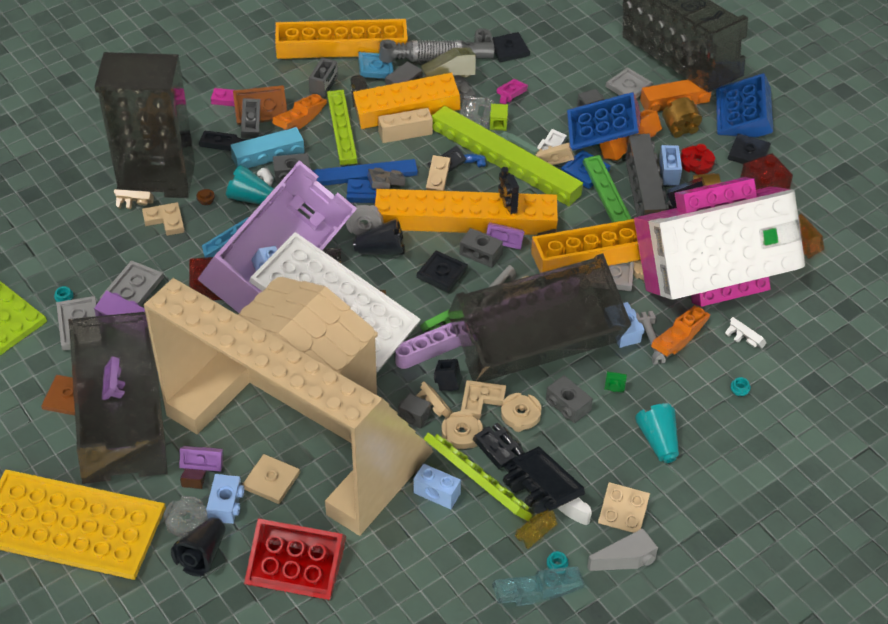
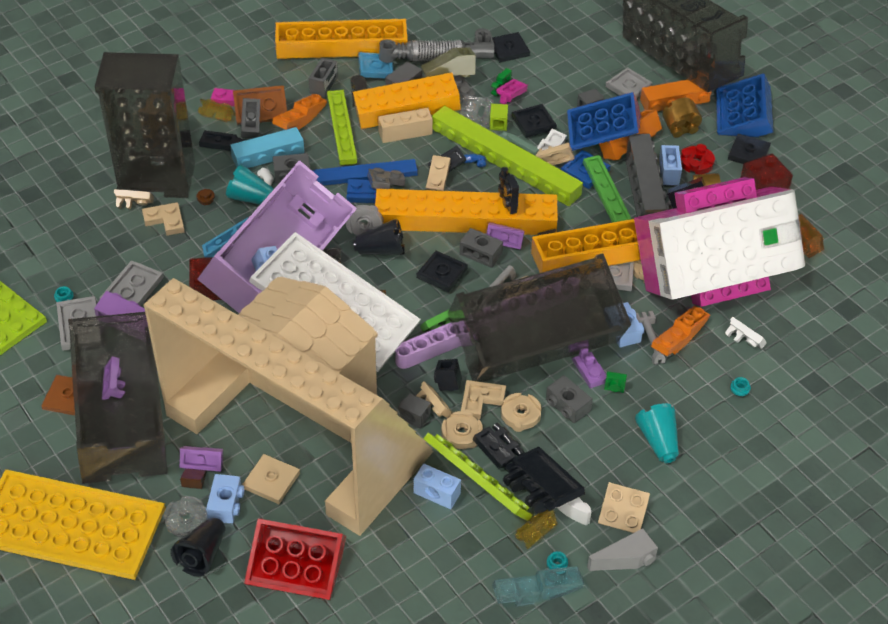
(223, 111): none -> clear yellow hinge
(501, 79): none -> green plate
(534, 120): none -> black plate
(589, 368): none -> medium lavender plate

